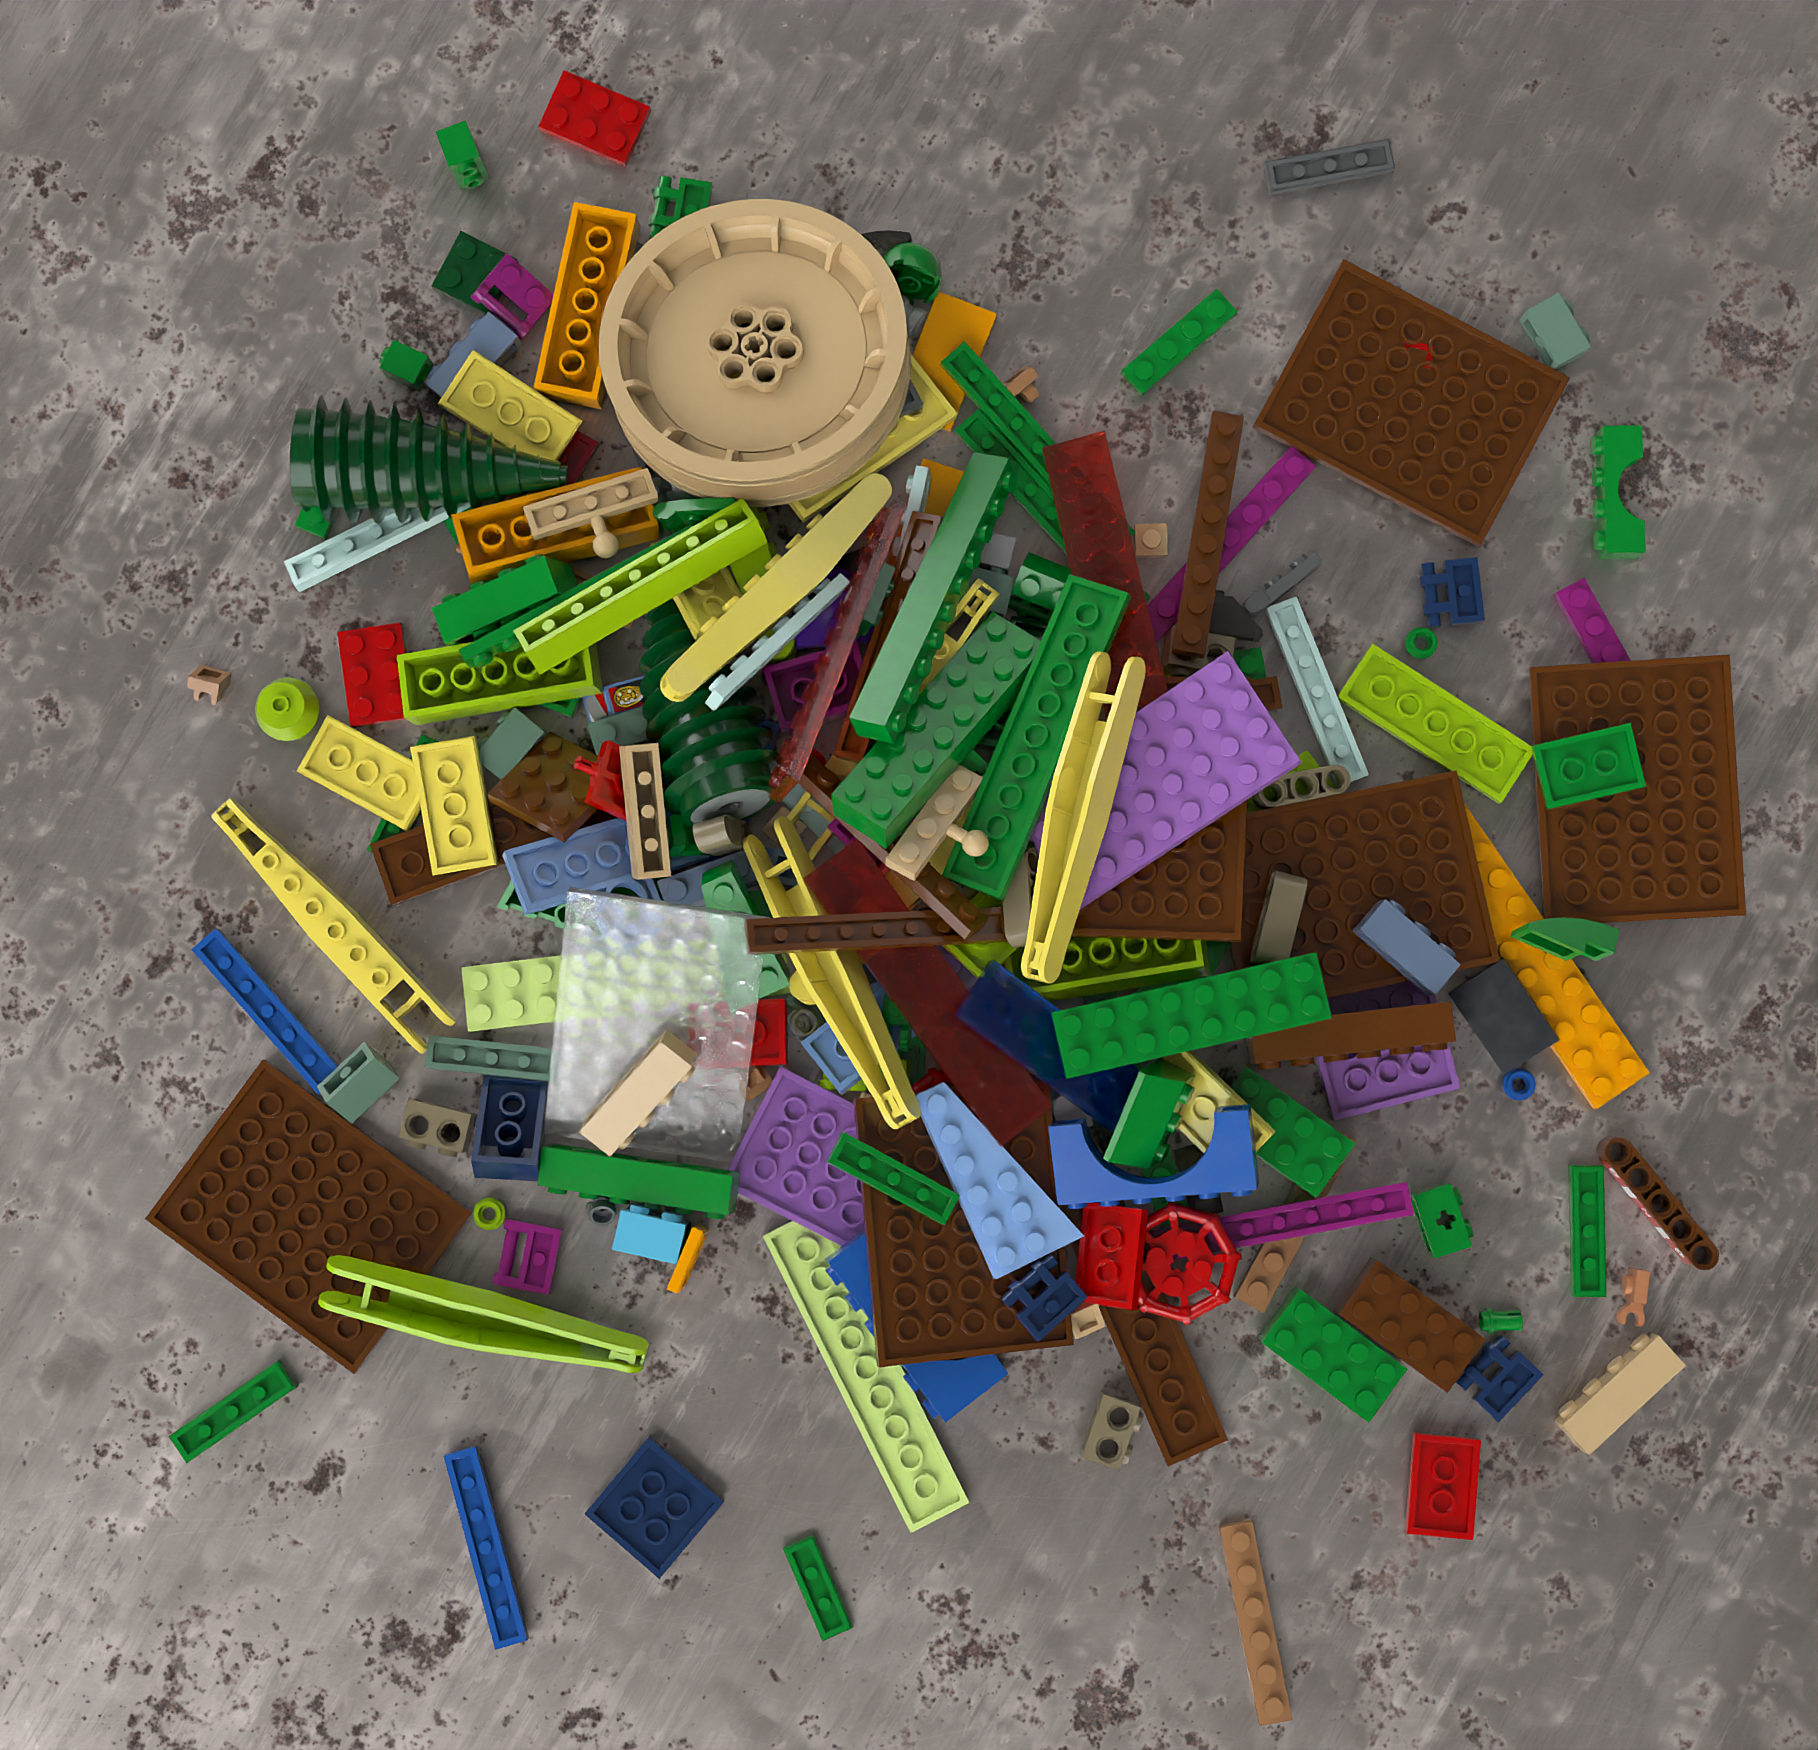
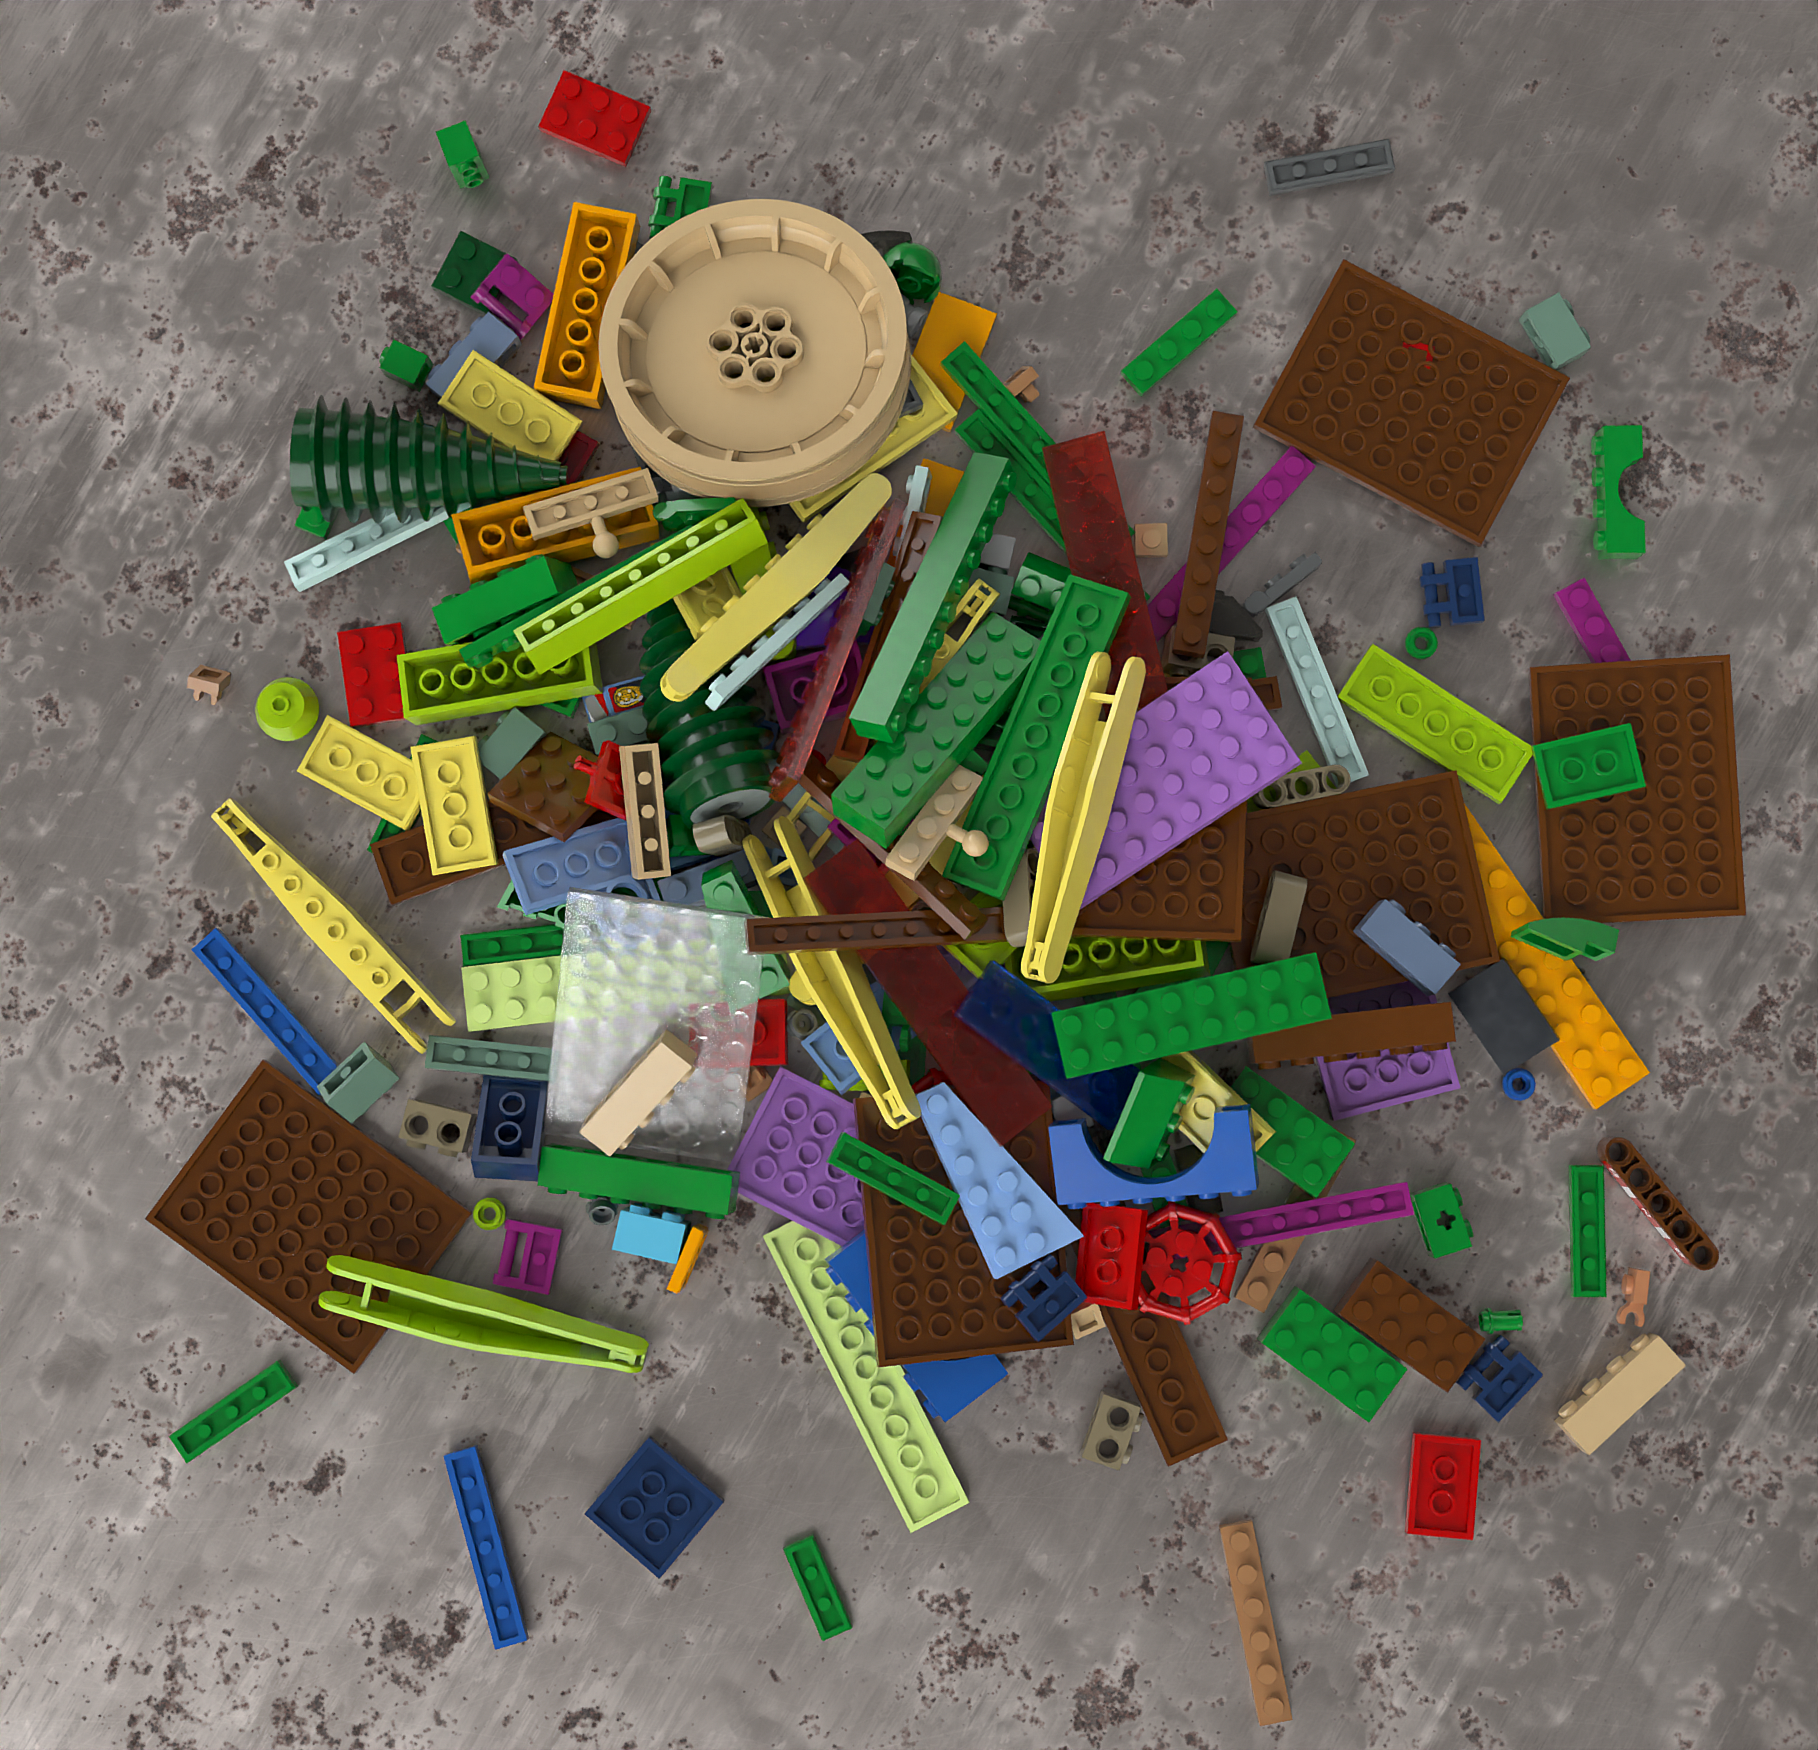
(511, 945): none -> green tile

